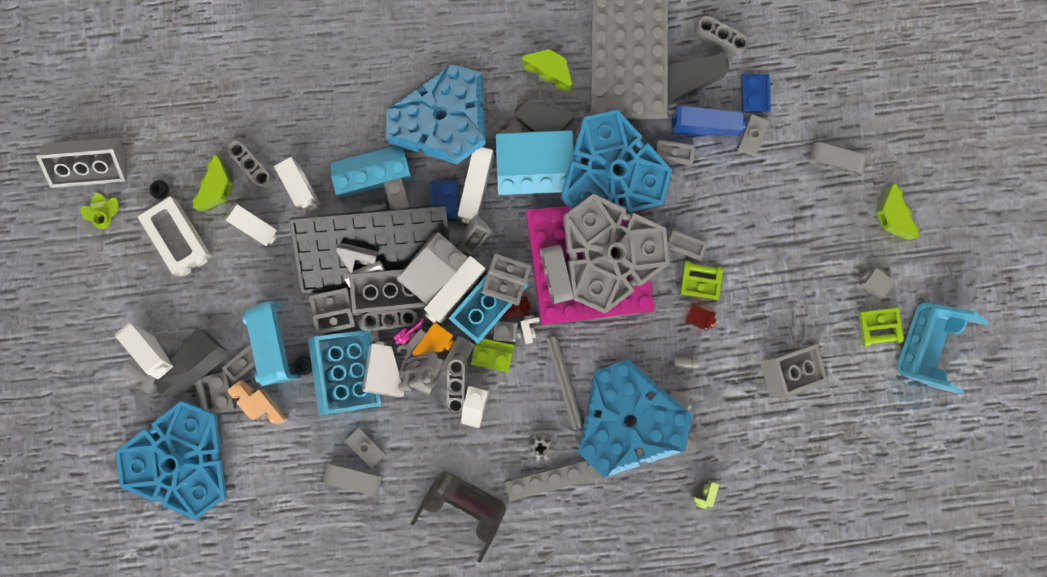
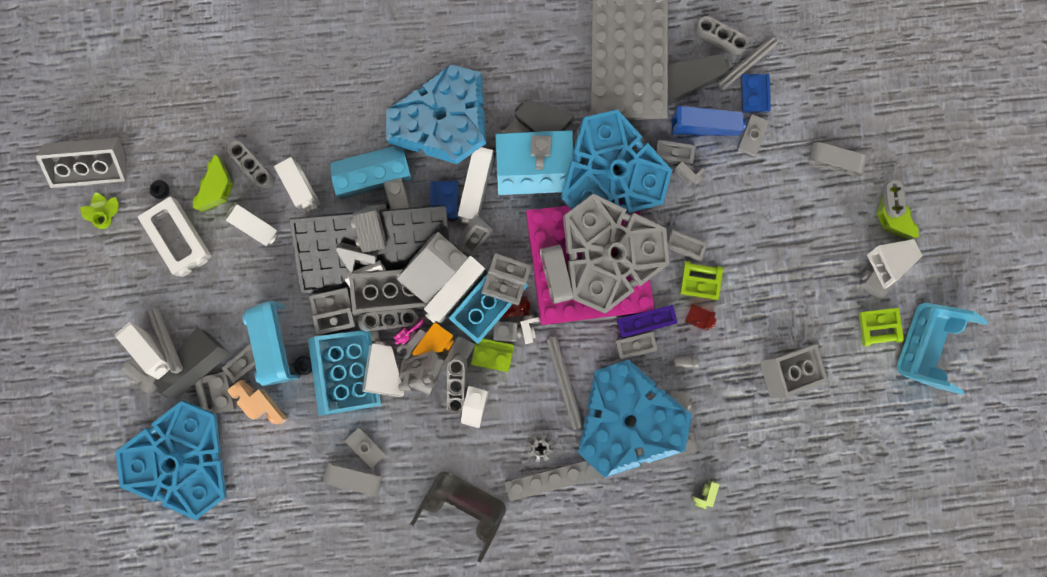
(165, 341): none -> light grey axle
(369, 230): none -> light grey brick
(540, 148): none -> light grey plate
(549, 67): lime slope -> none
(636, 345): none -> light grey plate
(647, 321): none -> dark purple plate
(687, 174): none -> light grey bracket
(747, 63): none -> light grey axle
(894, 199): none -> light grey beam
(894, 260): none -> white slope

